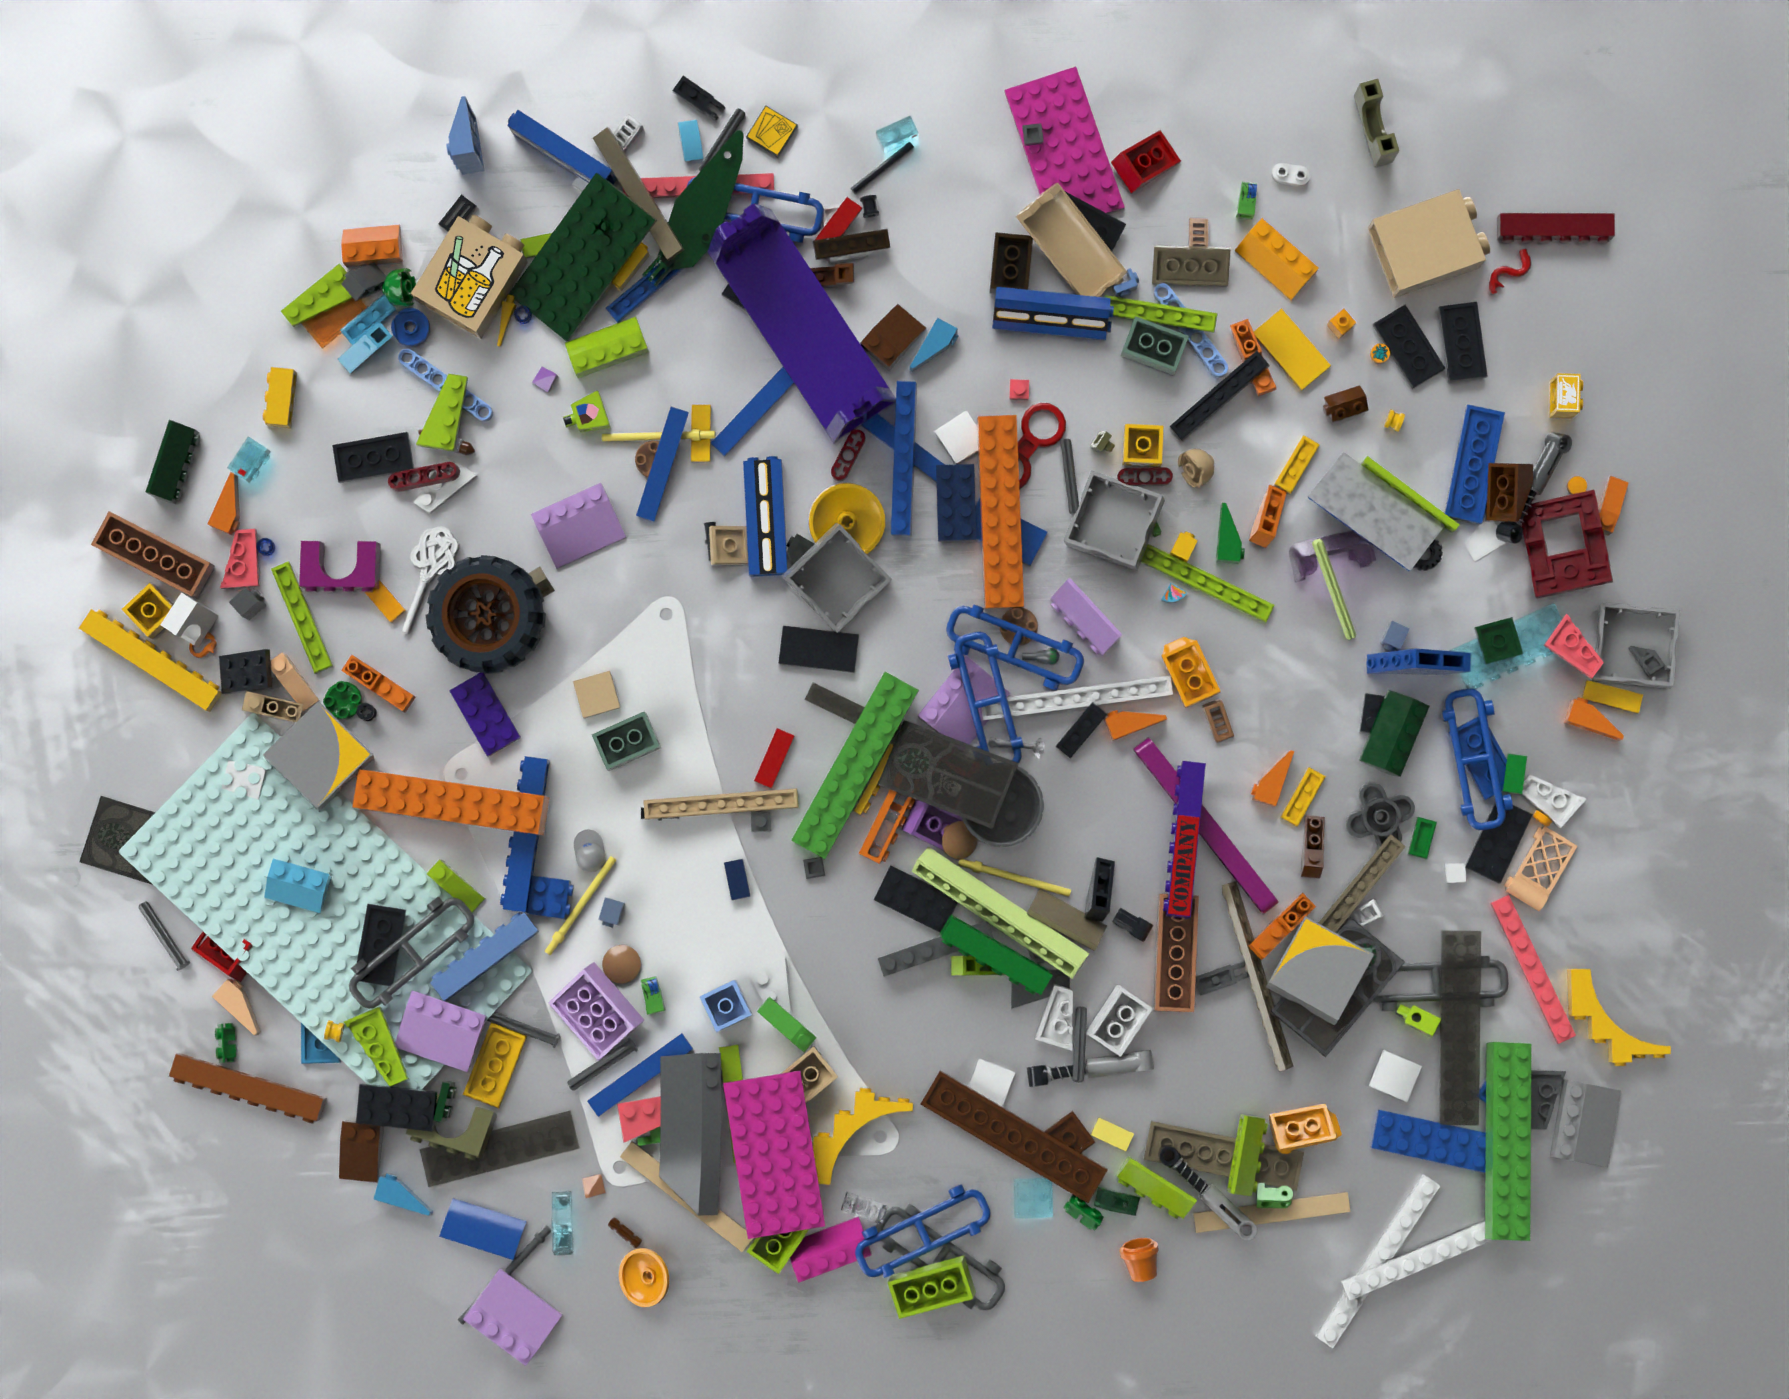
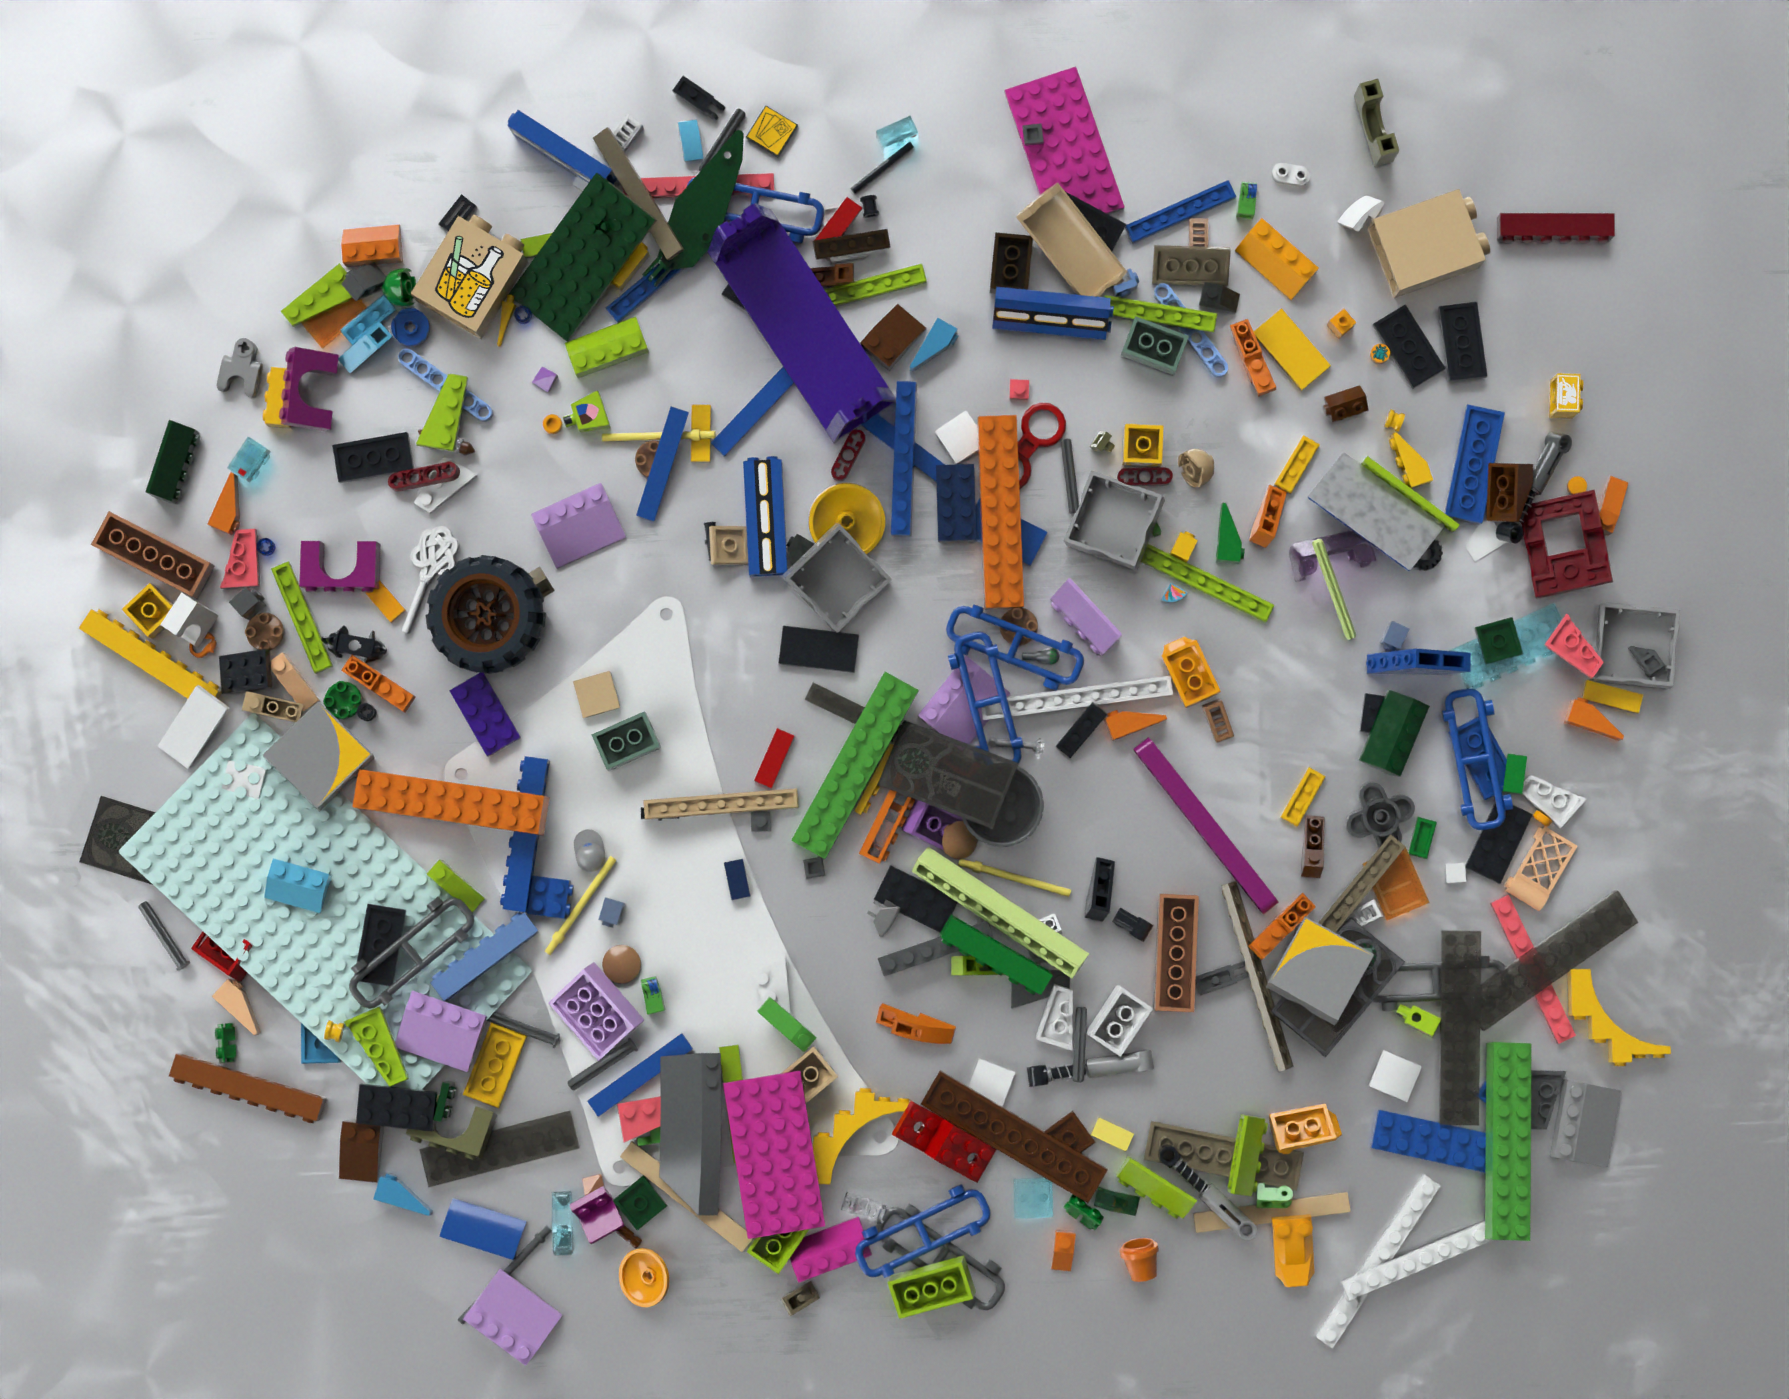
(193, 726): none -> white tile
(243, 366): none -> light grey piece
(264, 631): none -> medium nougat dish
(295, 410): none -> magenta arch
(370, 647): none -> black piece
(464, 140): medium blue slope -> none
(552, 424): none -> light orange tile
(597, 1214): none -> bracket
(640, 1202): none -> dark green plate
(725, 1005): light blue brick -> none
(800, 1298): none -> dark tan slope
(877, 285): none -> lime tile
(885, 916): none -> light grey piece
(915, 1028): none -> orange slope
(944, 1141): none -> red bracket
(1063, 1250): none -> orange slope
(1066, 919): dark tan tile -> none
(1145, 161): red slope -> none
(1180, 211): none -> blue tile
(1185, 839): brick -> none
(1219, 297): none -> pearl dark grey slope
(1219, 395): black tile -> none
(1271, 784): orange slope -> none
(1293, 1249): none -> light orange slope
(1358, 212): none -> white slope
(1399, 888): none -> clear orange piece
(1414, 467): none -> yellow slope
(1526, 264): red animal -> none
(1549, 960): none -> clear smoke plate

